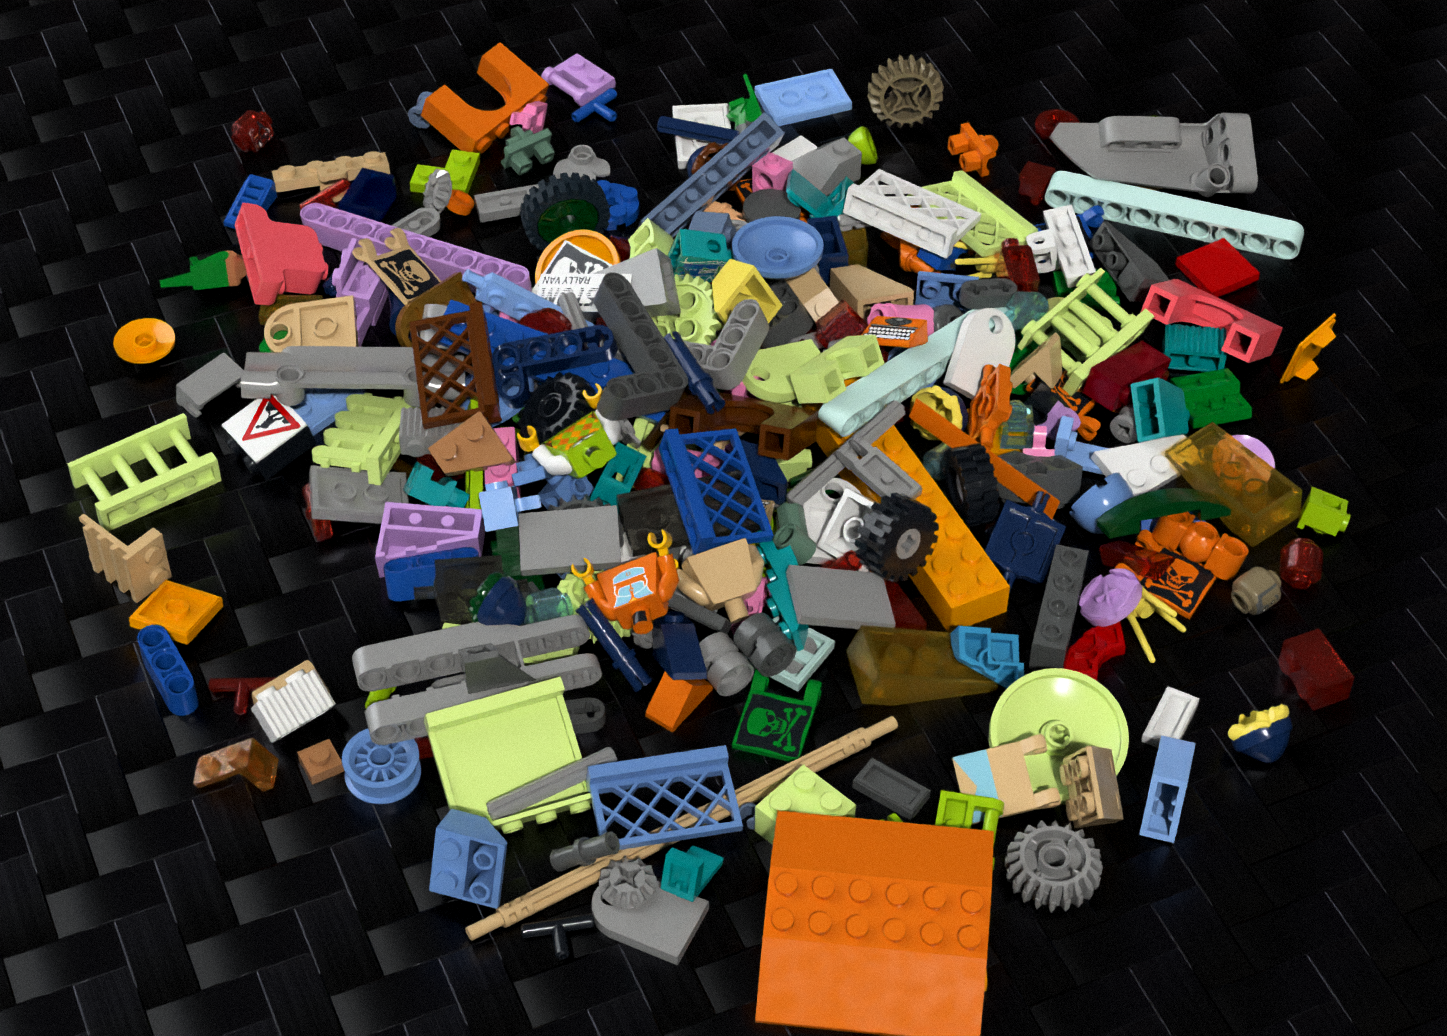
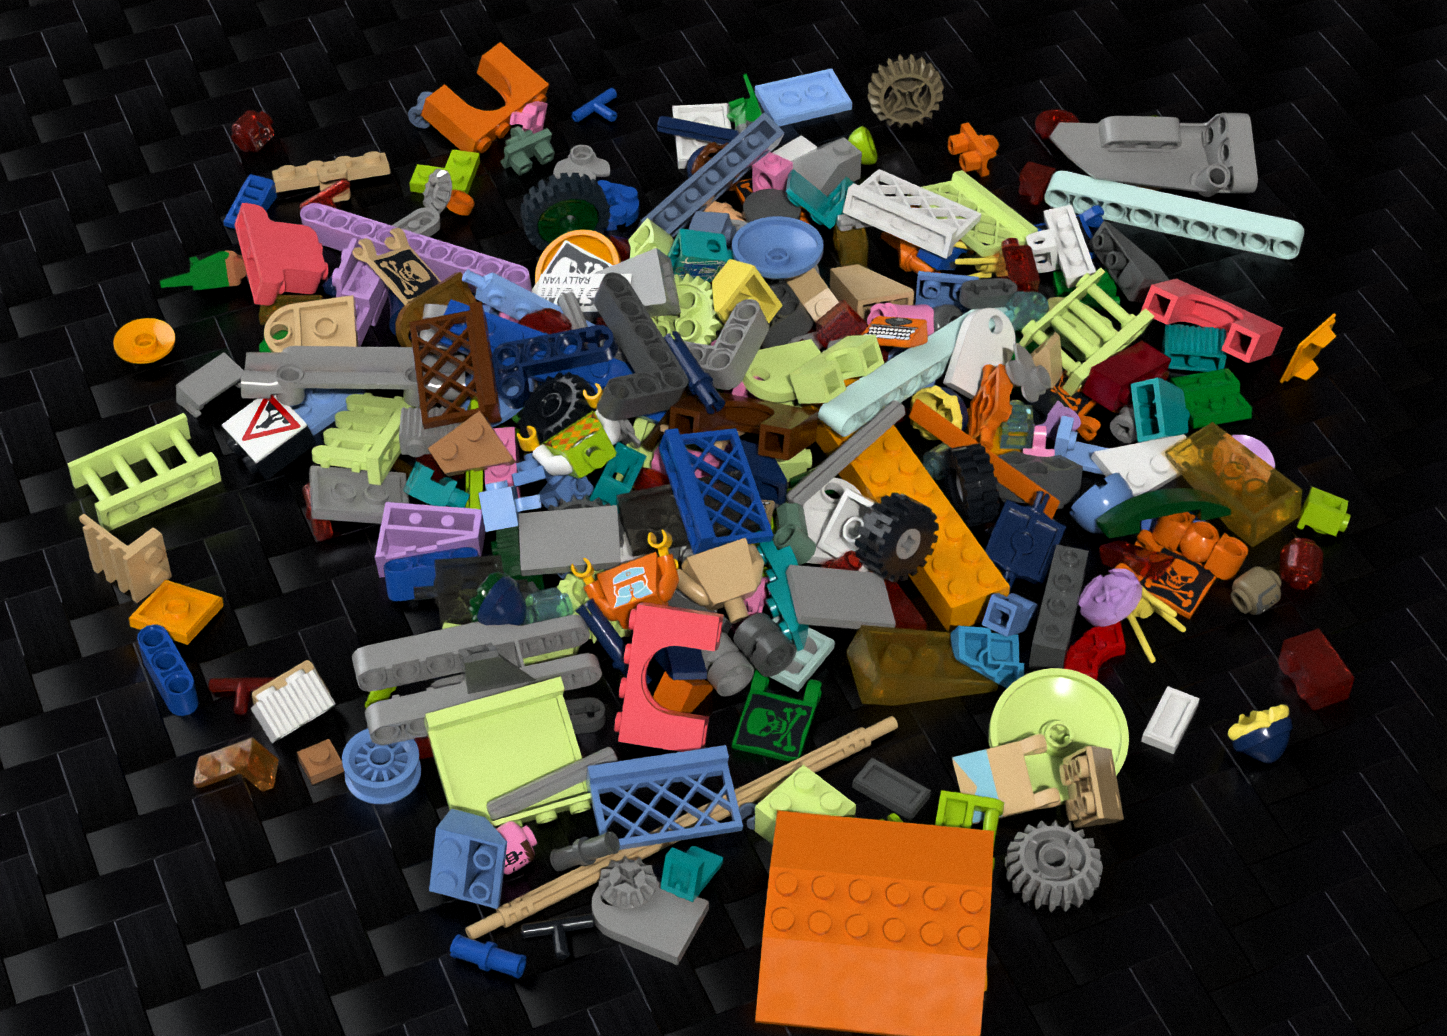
(370, 195): clear blue panel -> none
(488, 956): none -> blue pin
(501, 203): light grey plate -> none
(519, 846): none -> bright pink head
(579, 79): lavender plate -> none
(642, 717): none -> coral arch
(834, 249): dark blue brick -> none
(877, 470): light grey hinge -> none
(1009, 614): none -> medium blue leg
(1024, 373): none -> light grey plate
(1167, 789): light blue slope -> none
(1217, 268): red tile -> none

